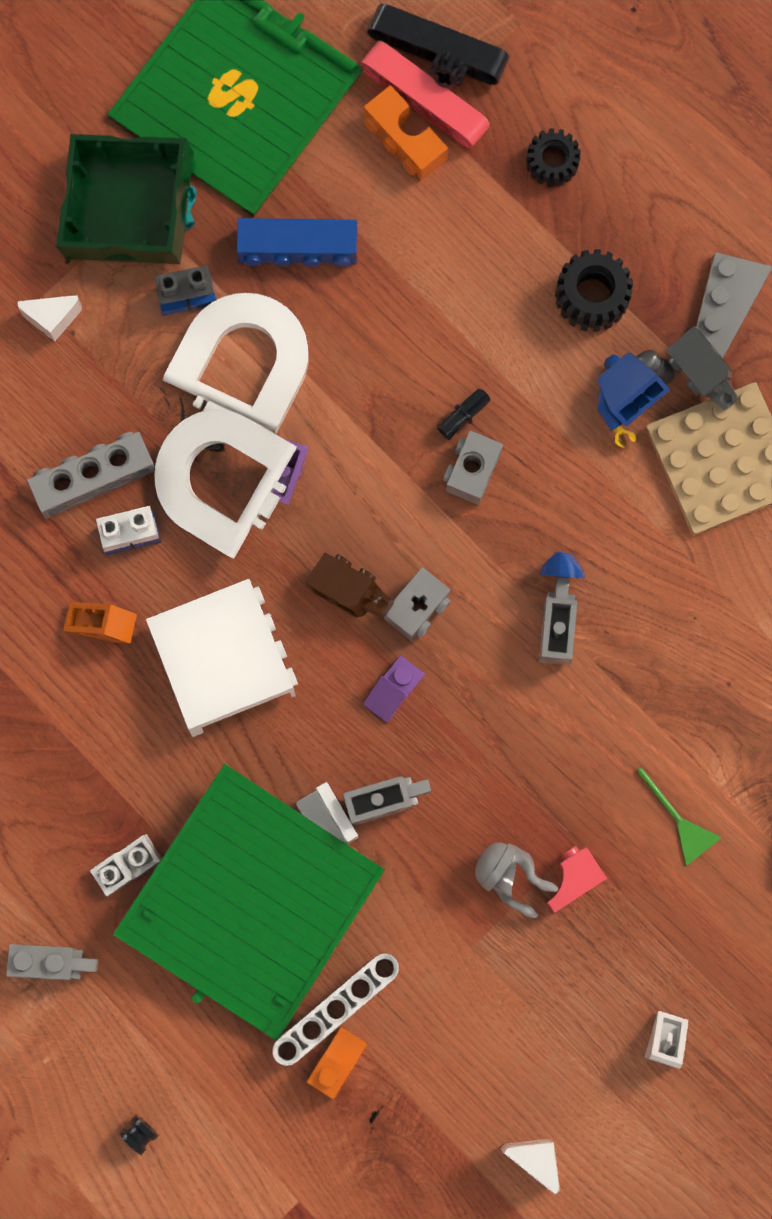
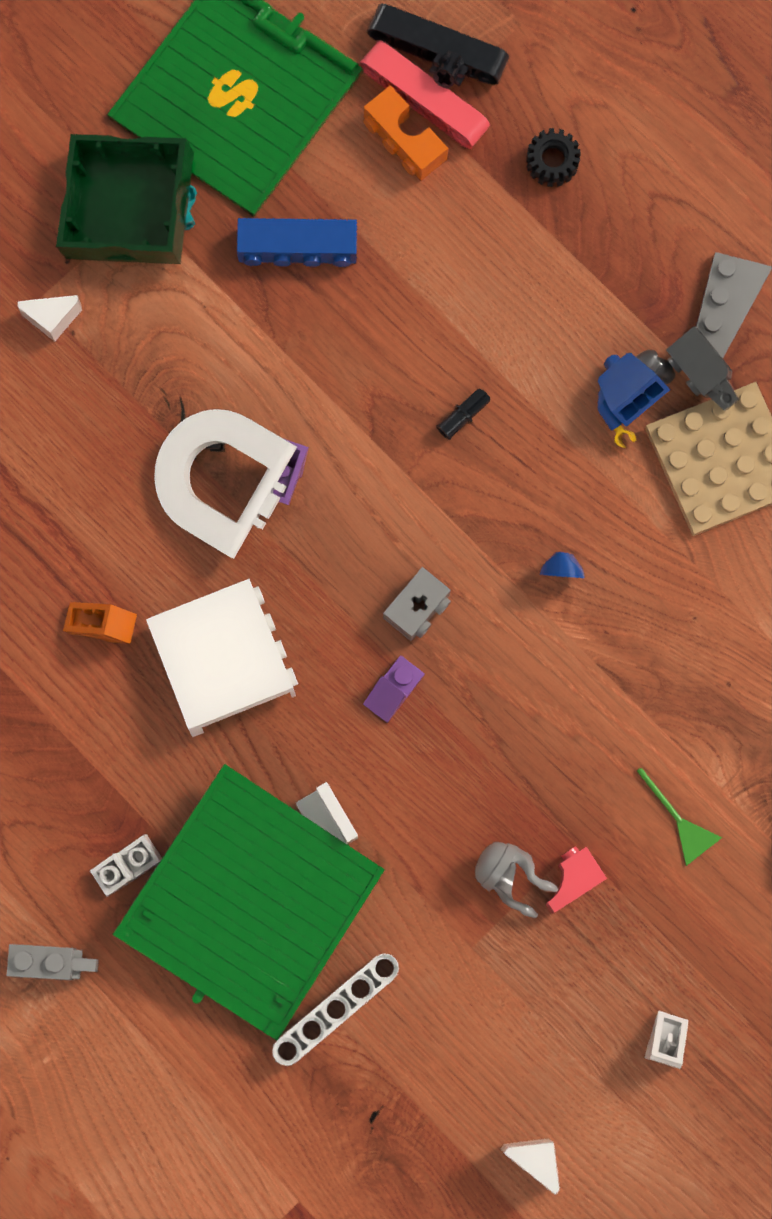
(83, 489): light grey brick -> none
(128, 527): white hips -> none
(138, 1134): black wheel -> none
(189, 284): dark grey hips -> none
(208, 330): white piece -> none
(337, 1063): orange arch -> none
(348, 588): reddish brown hinge -> none
(384, 799): light grey hinge -> none
(483, 452): light grey brick -> none
(558, 625): light grey hinge -> none
(599, 268): black tyre -> none

